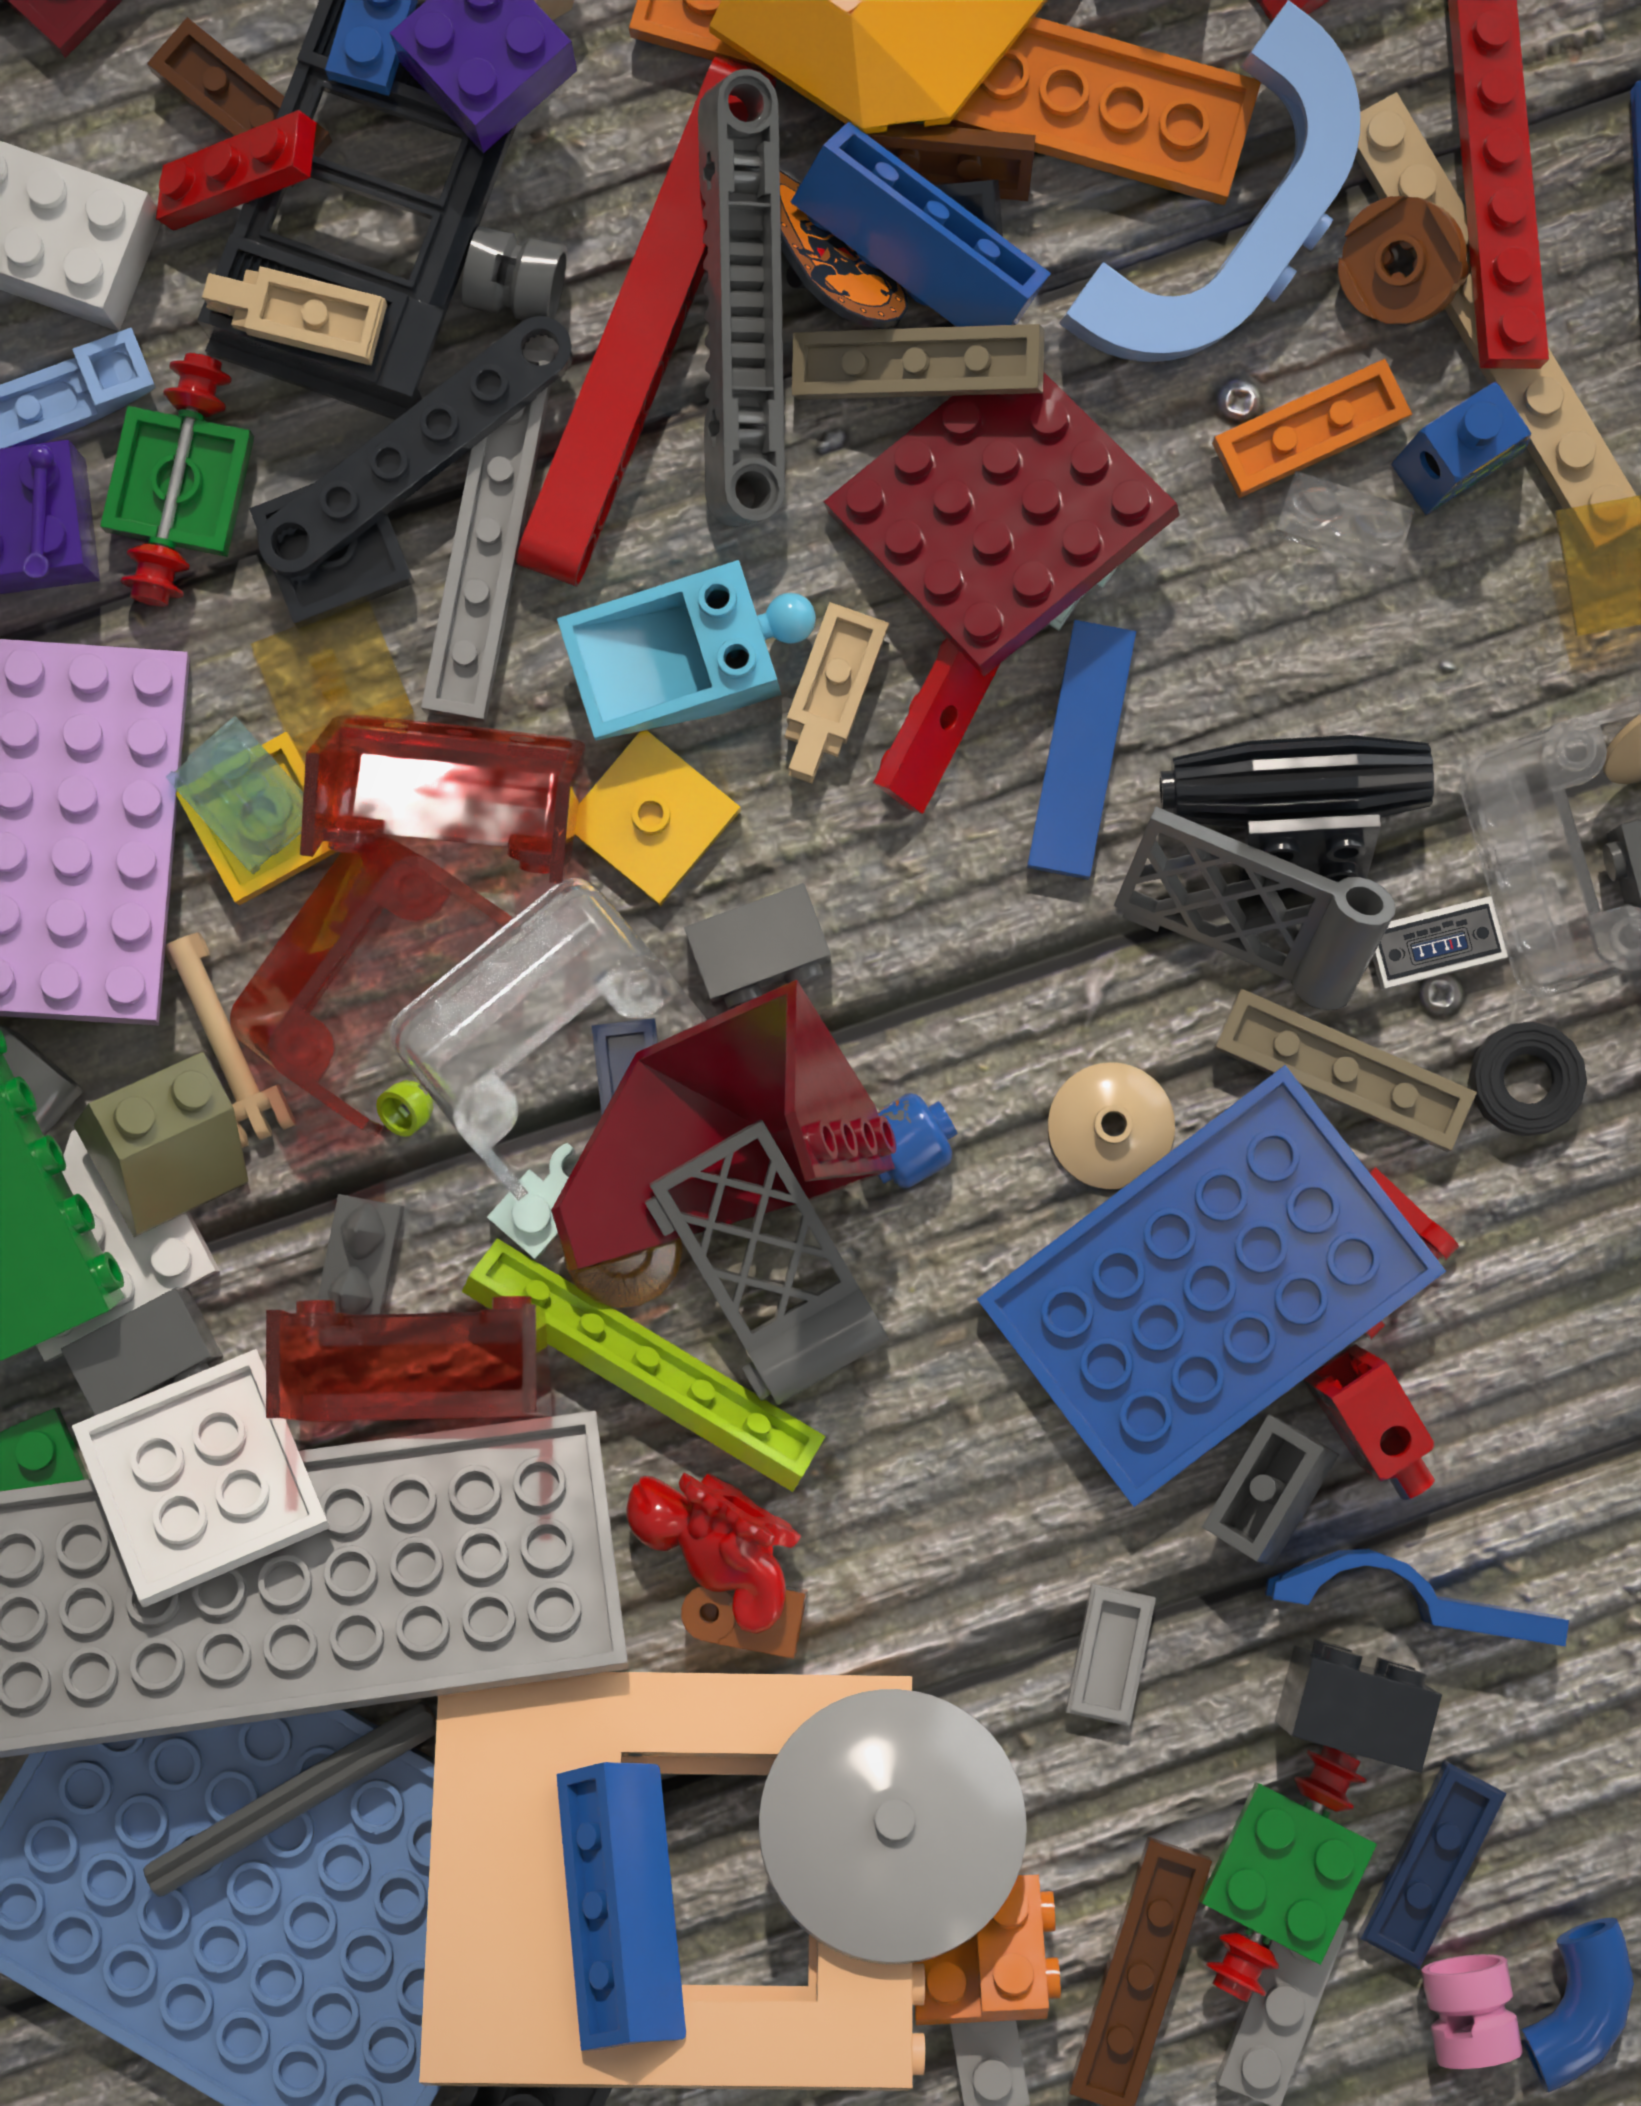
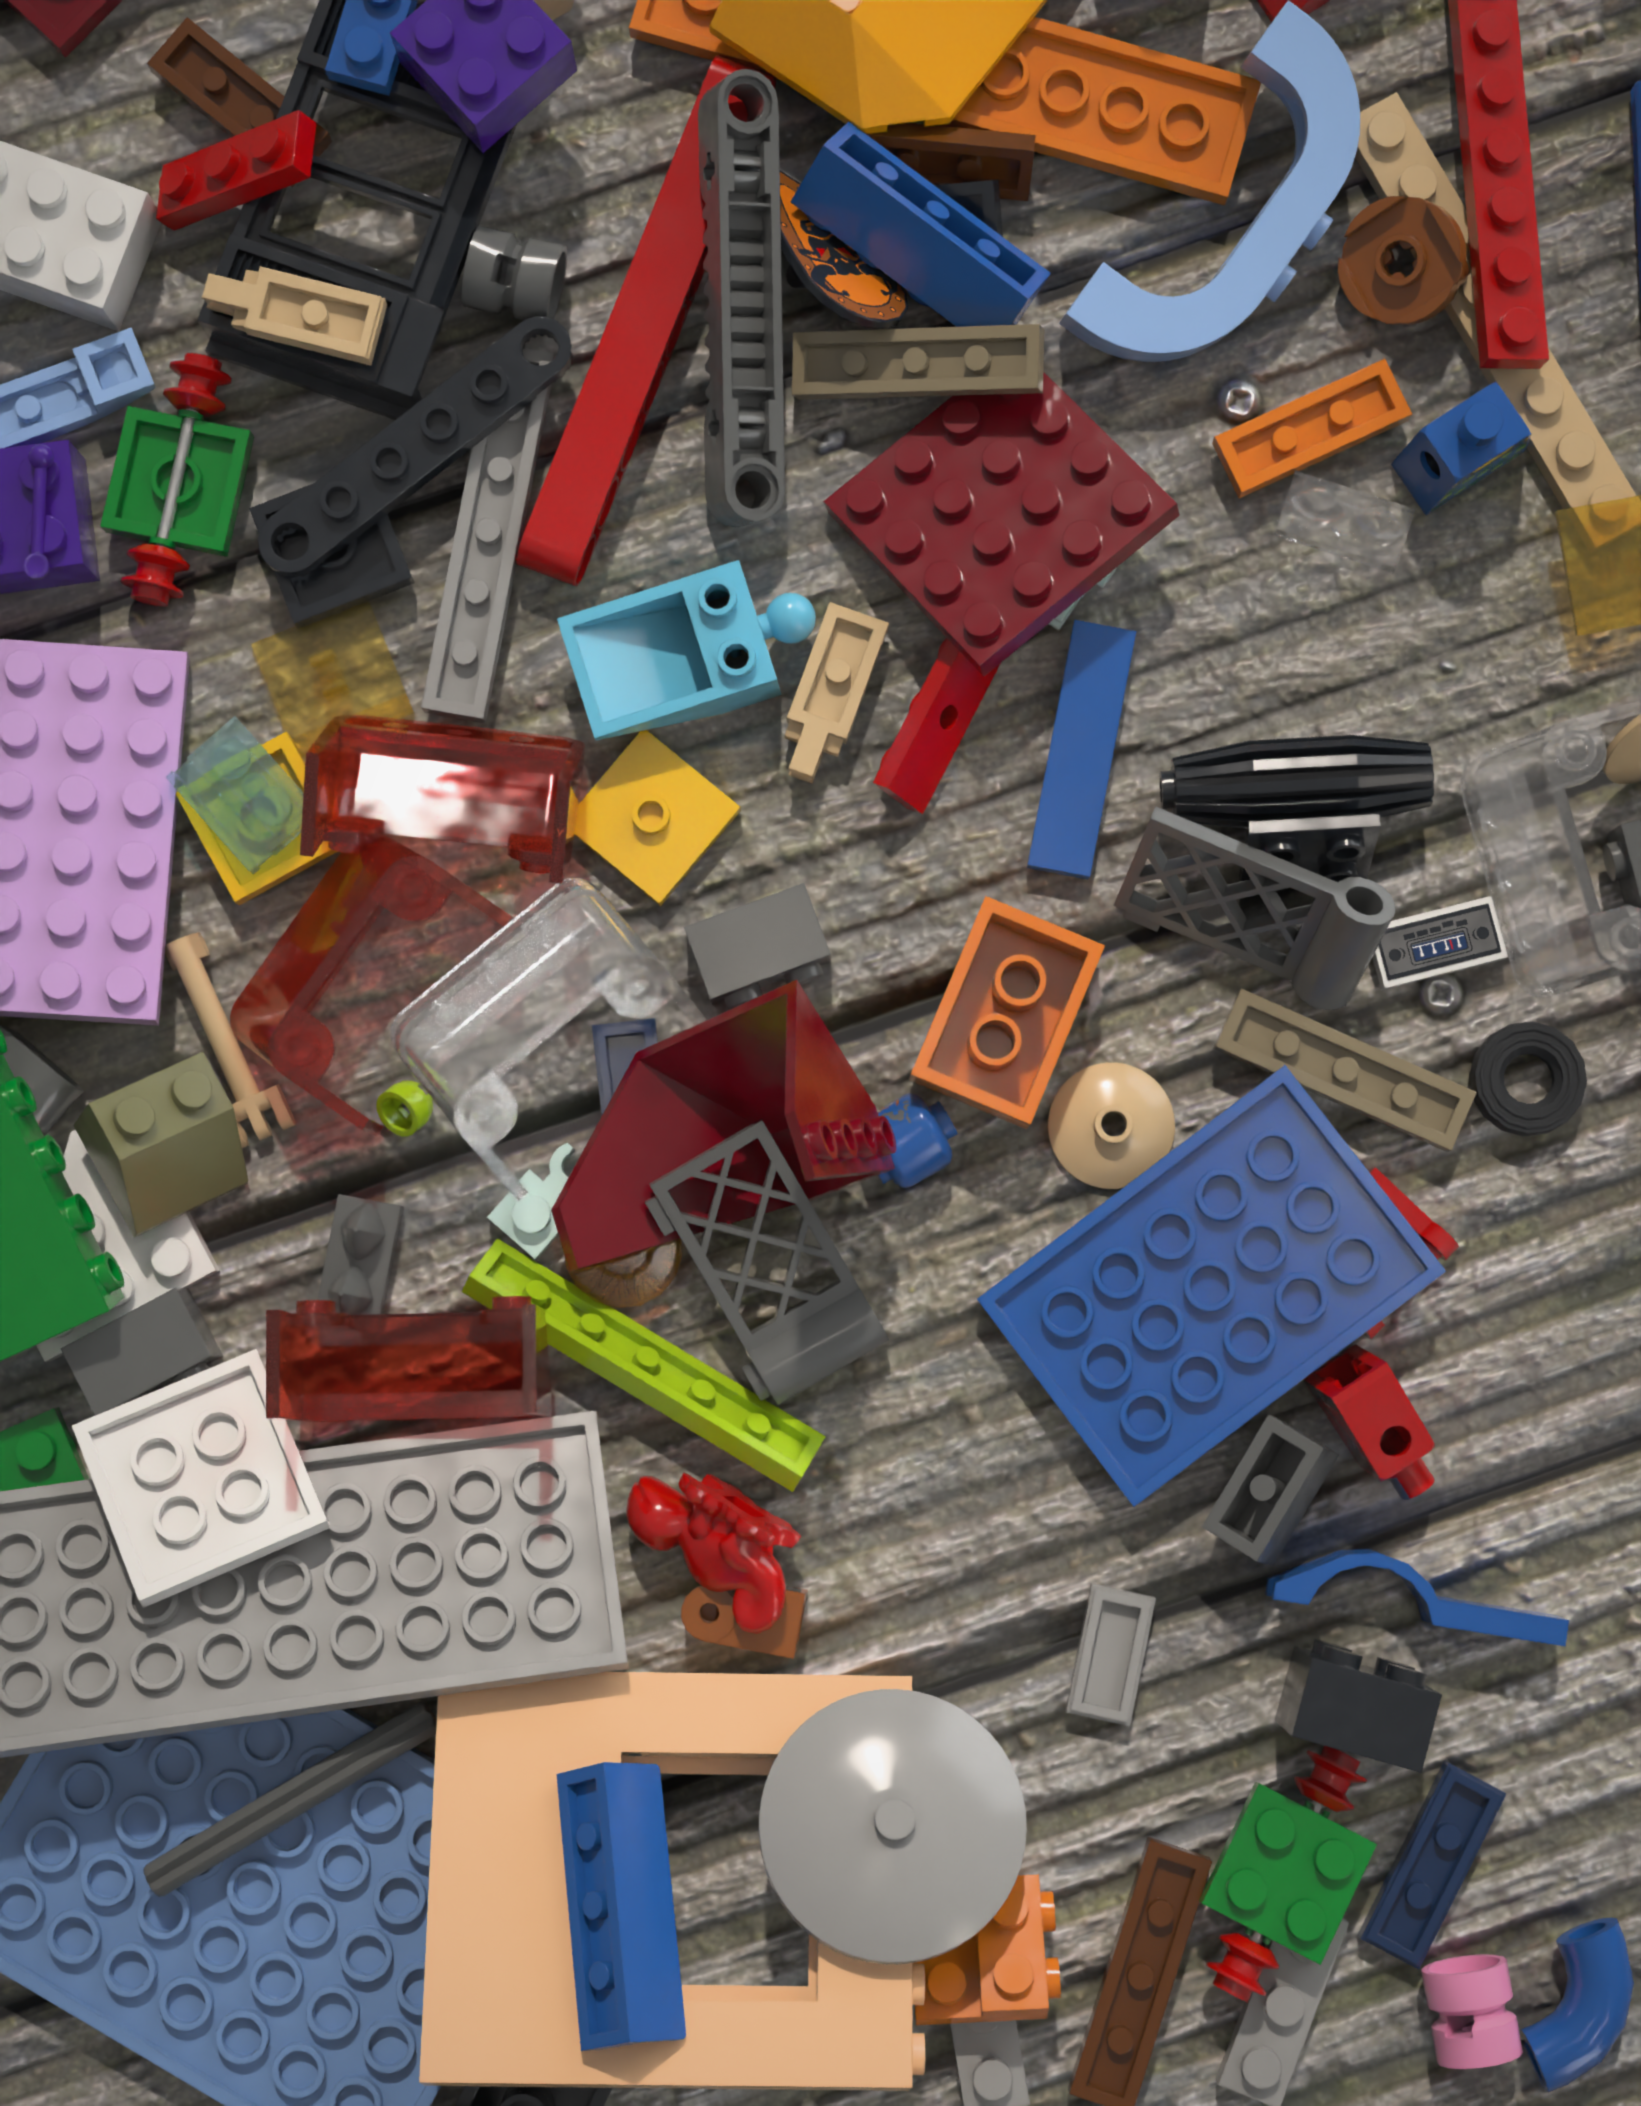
(1006, 1012): none -> orange brick

